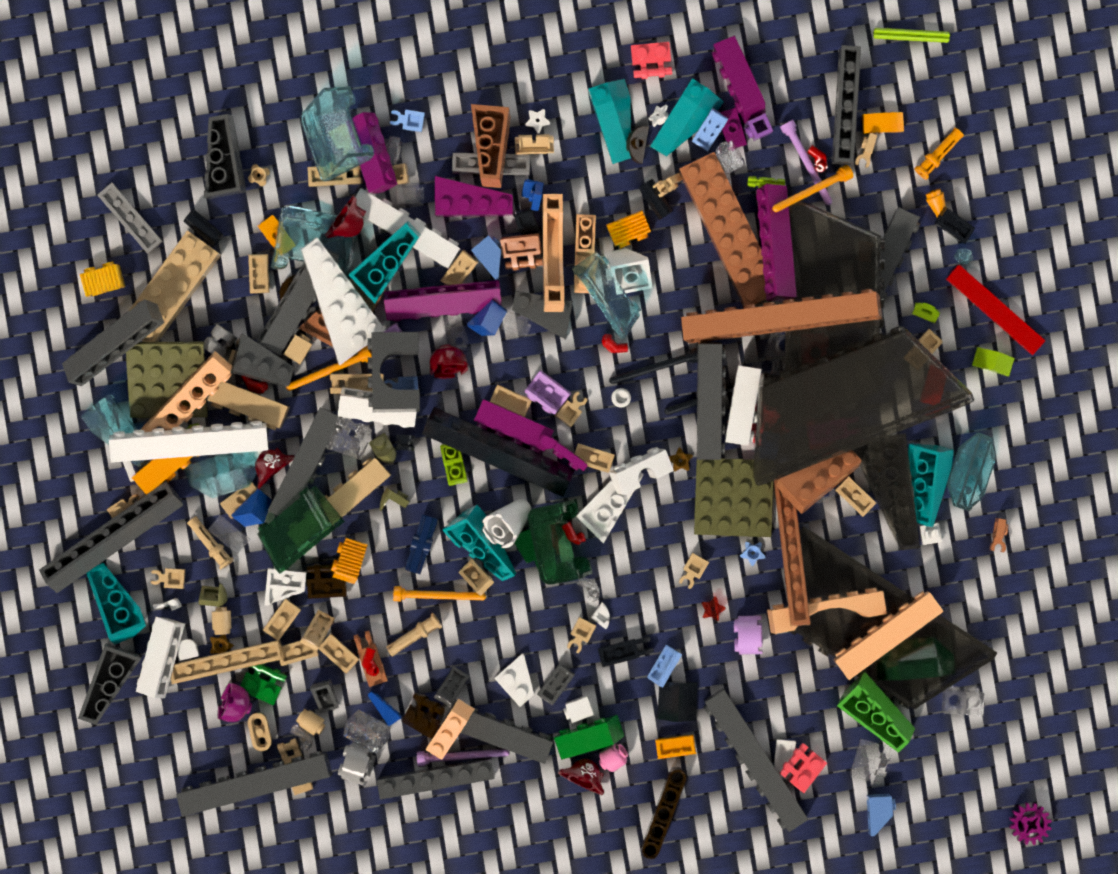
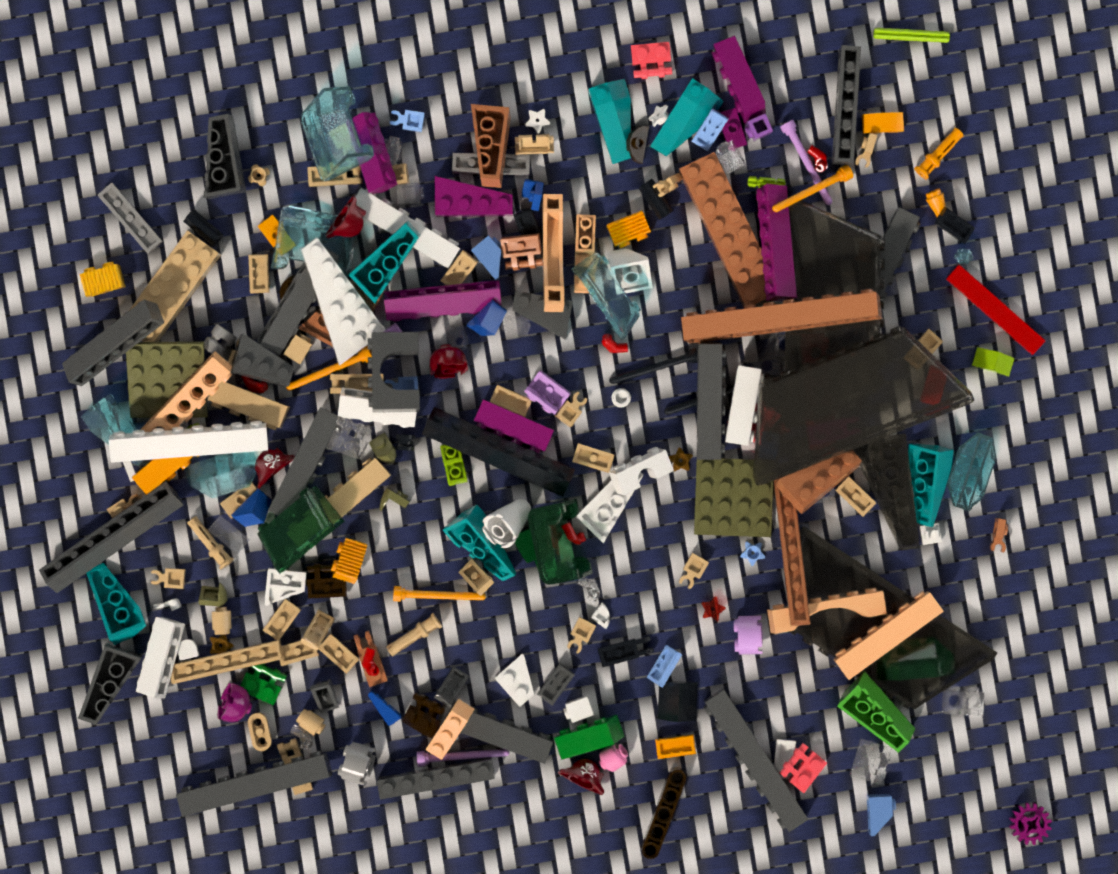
(367, 731): clear brick -> none
(421, 544): dark blue piece -> none
(561, 451): magenta hinge -> none
(926, 312): lime piece -> none

